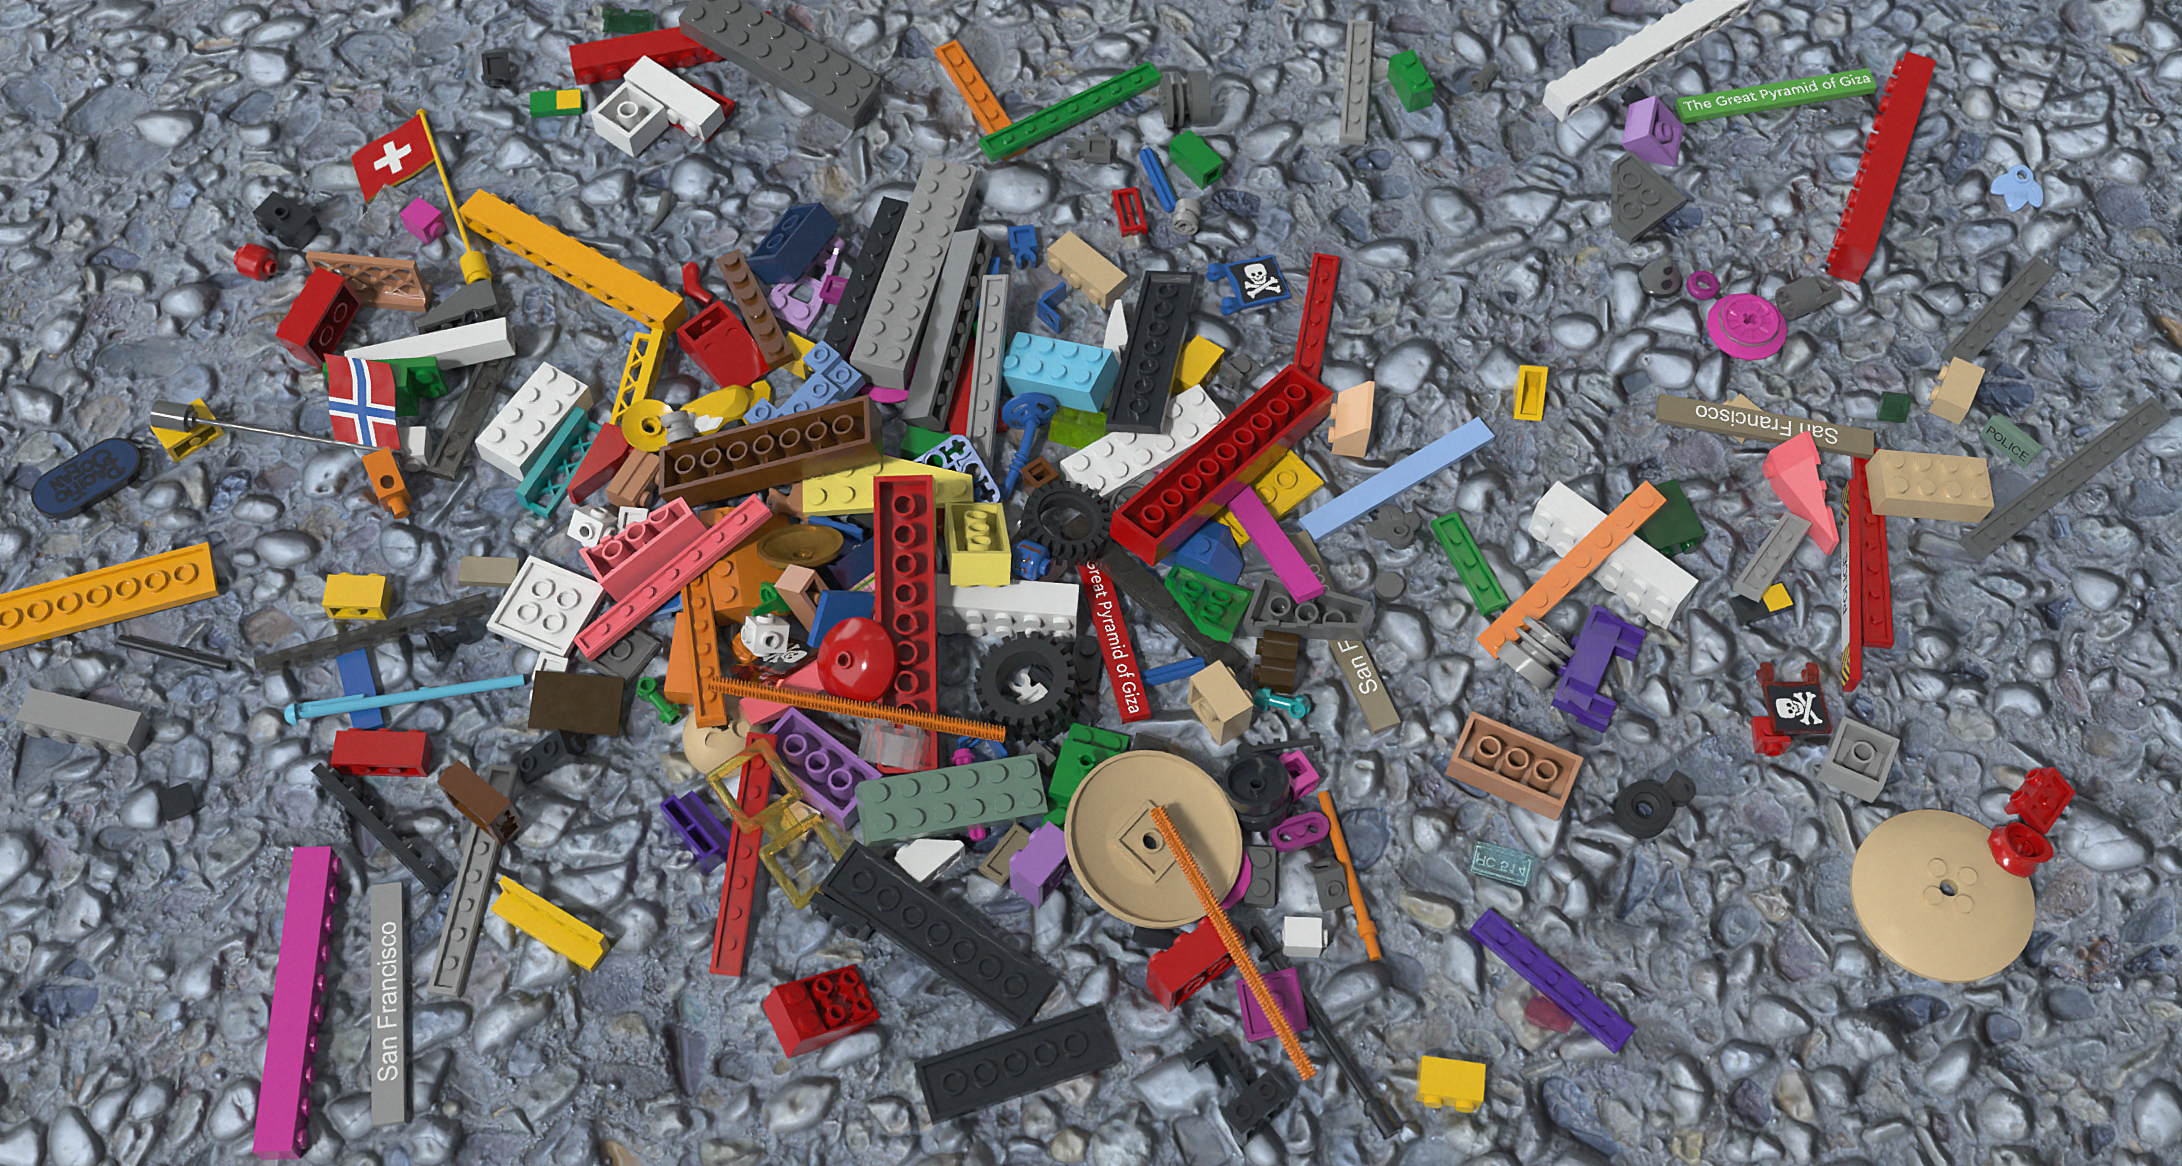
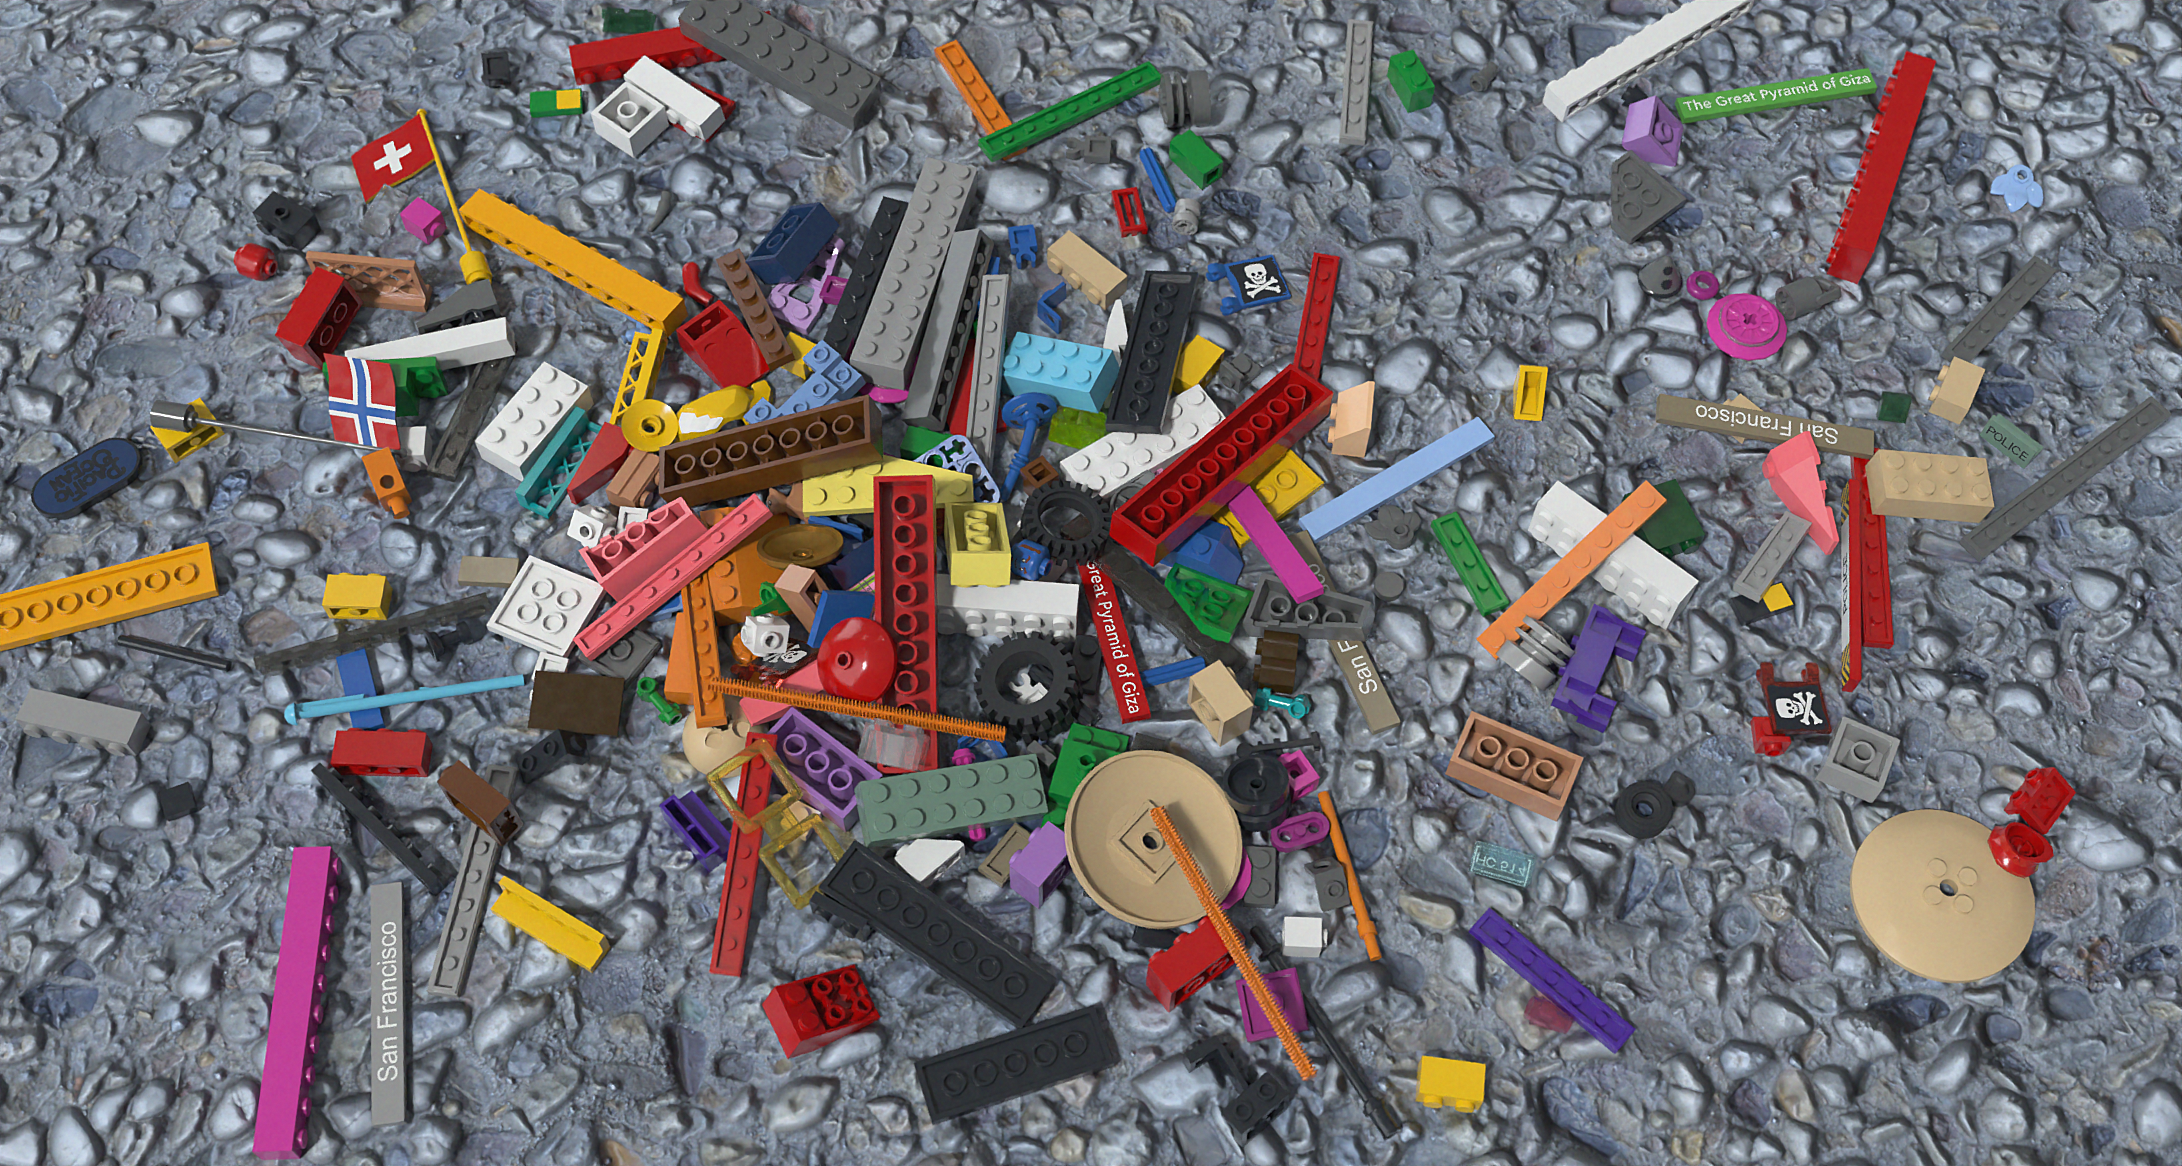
(677, 427): light grey wheel -> none

